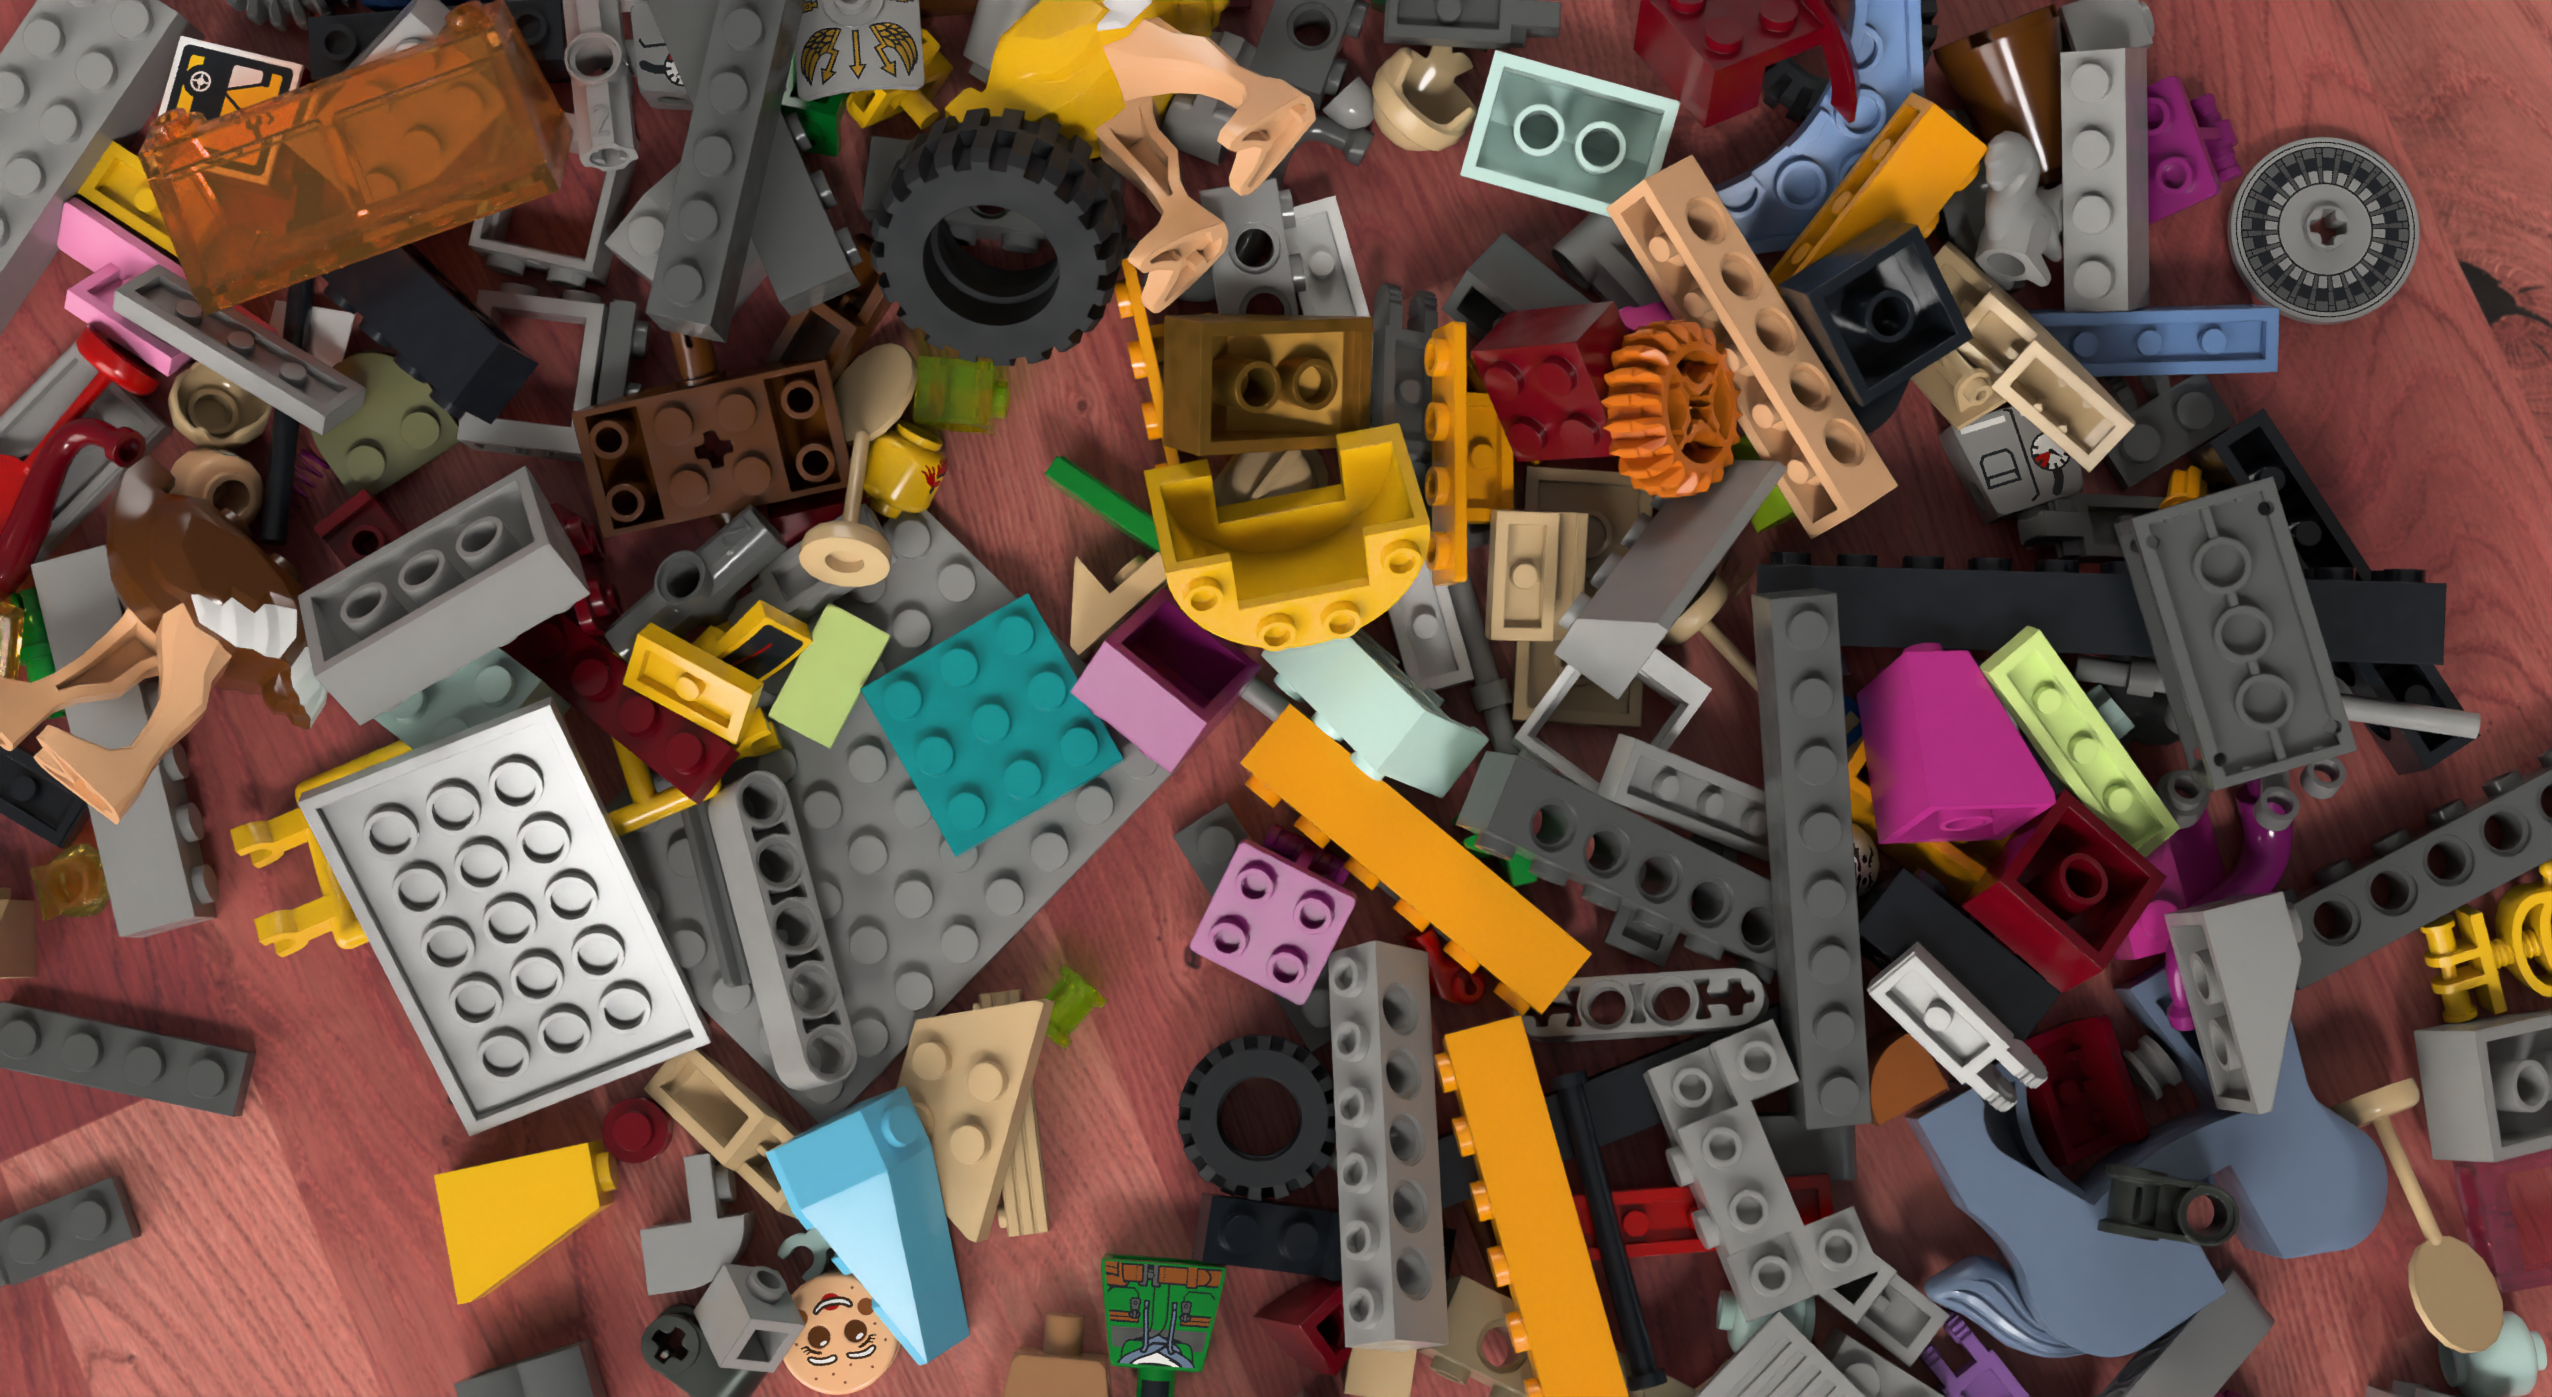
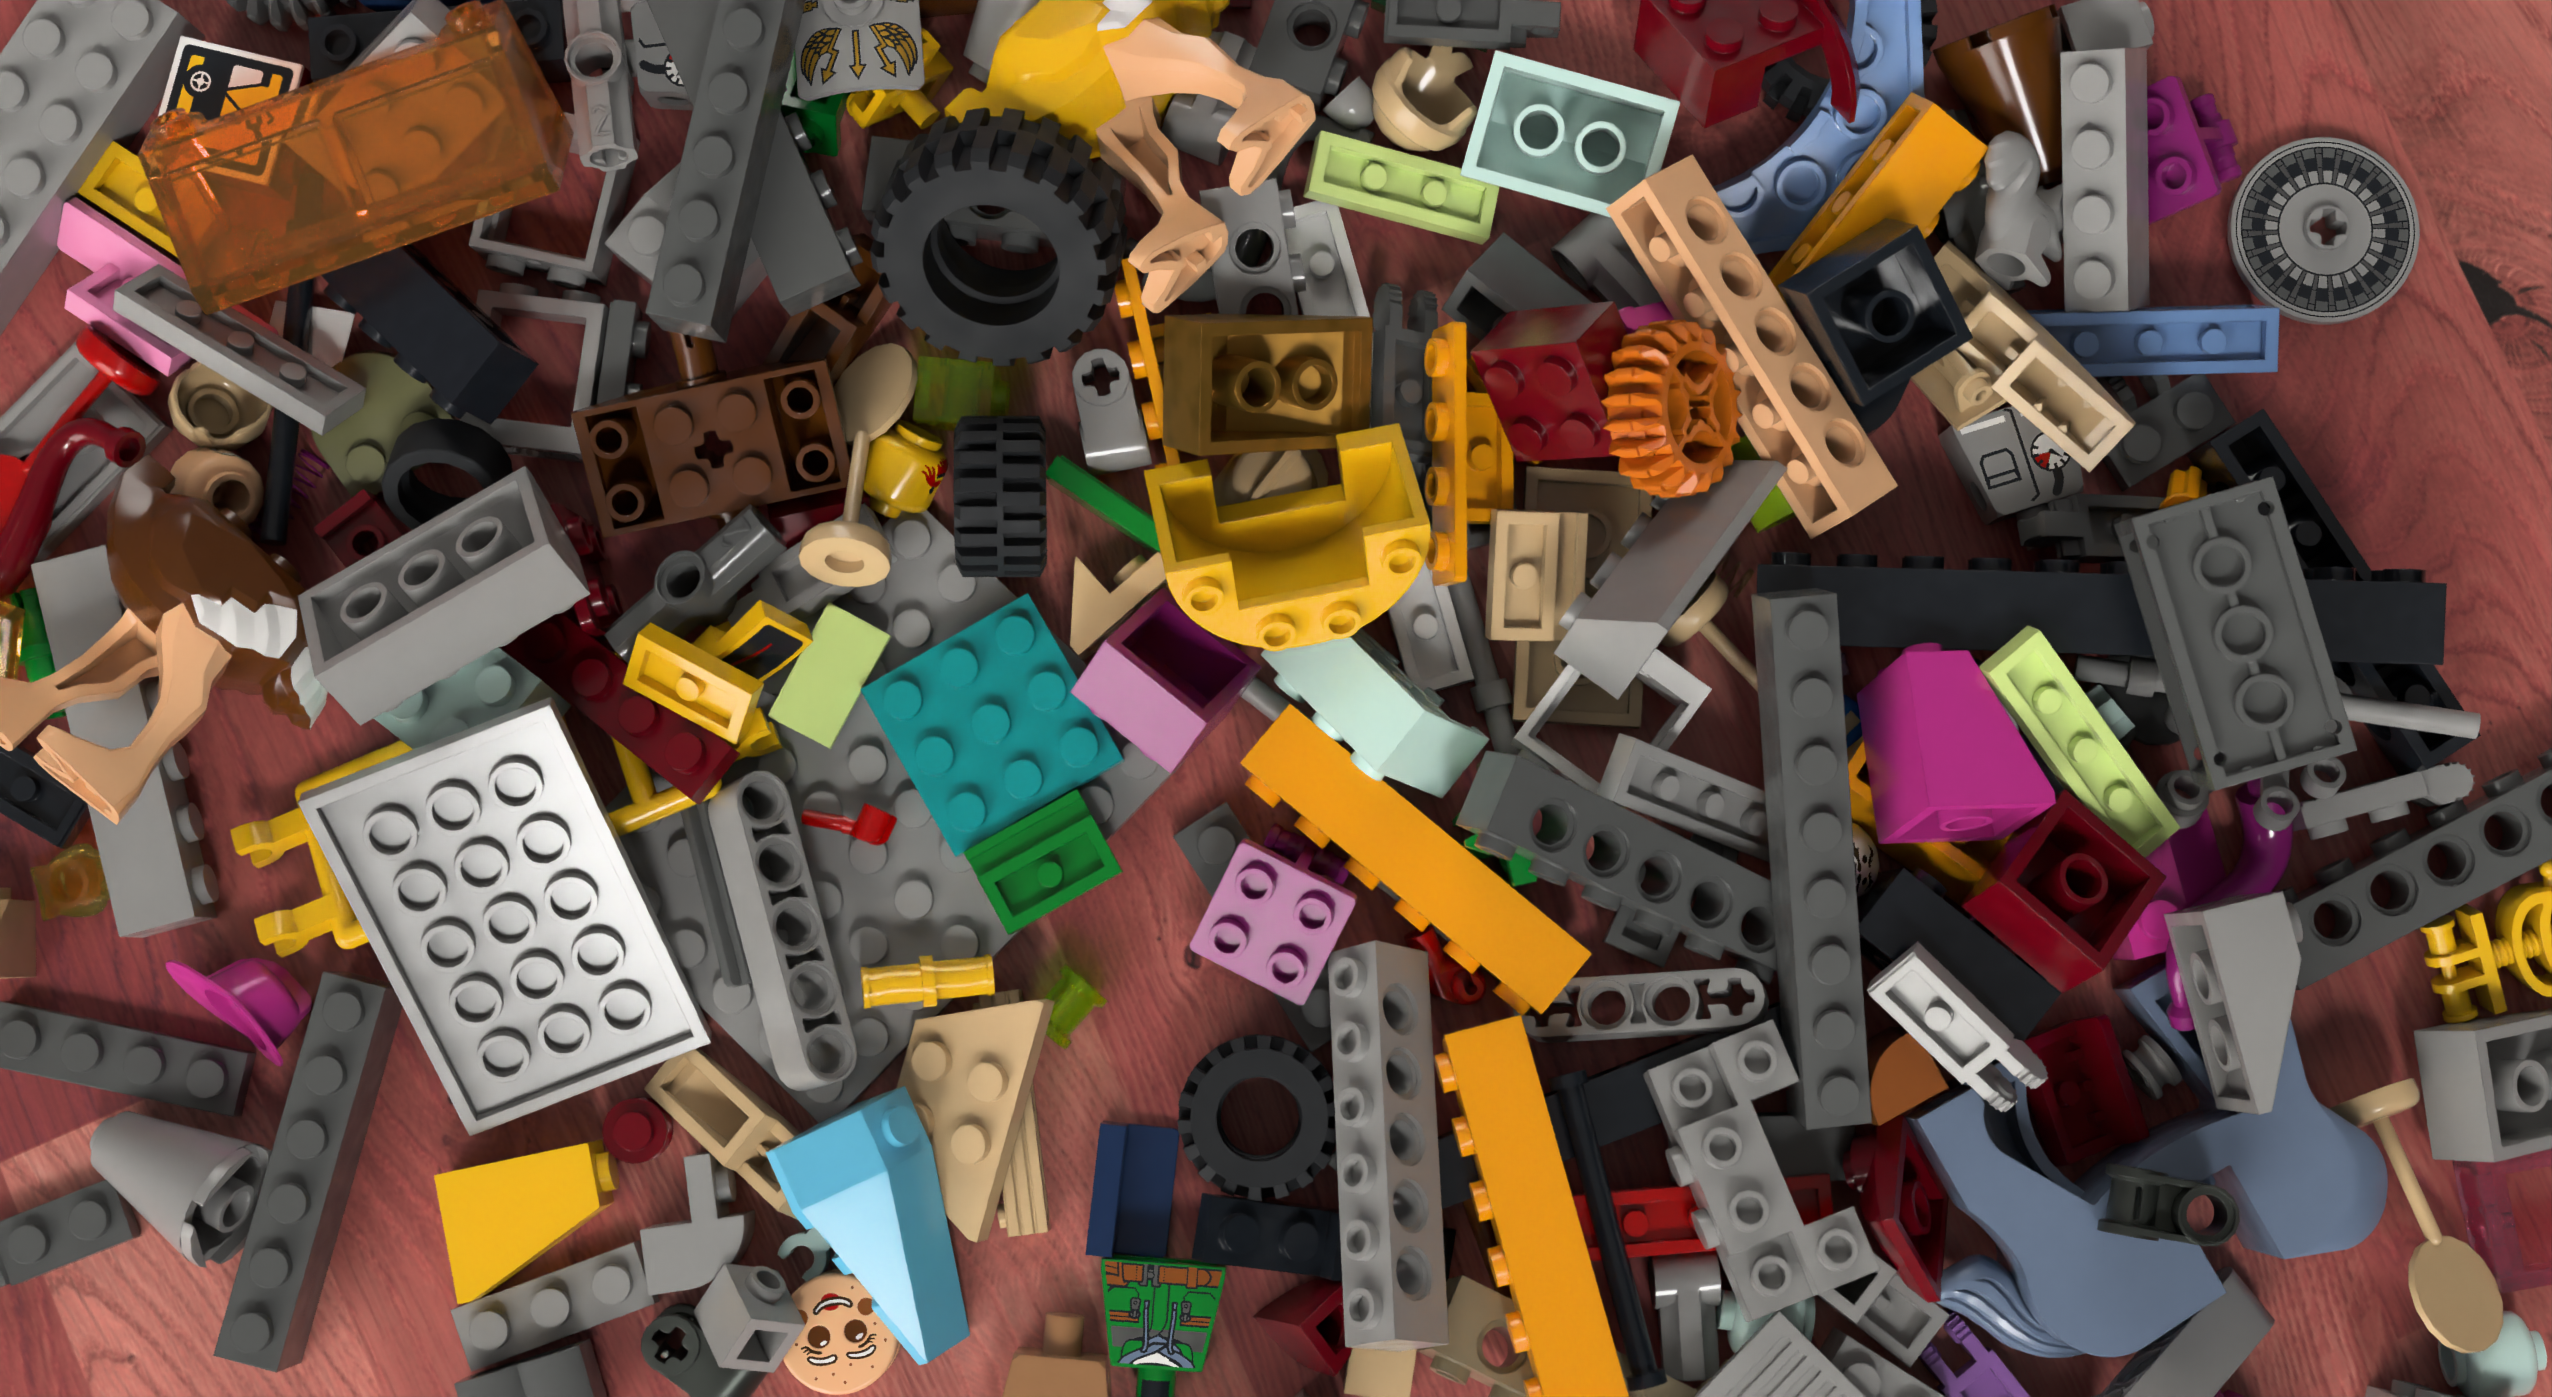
(183, 1181): none -> light grey cone
(251, 997): none -> dark pink piece
(310, 1172): none -> dark grey brick
(438, 442): none -> black tyre
(553, 1306): none -> light grey plate
(870, 826): none -> red hand
(927, 981): none -> yellow pin
(1000, 496): none -> black tyre
(1043, 862): none -> green plate
(1109, 424): none -> light grey piece
(1132, 1190): none -> dark blue panel
(1400, 188): none -> yellowish green plate
(1685, 1295): none -> light grey piece
(1901, 1203): none -> dark red slope
(2384, 799): none -> light grey hinge

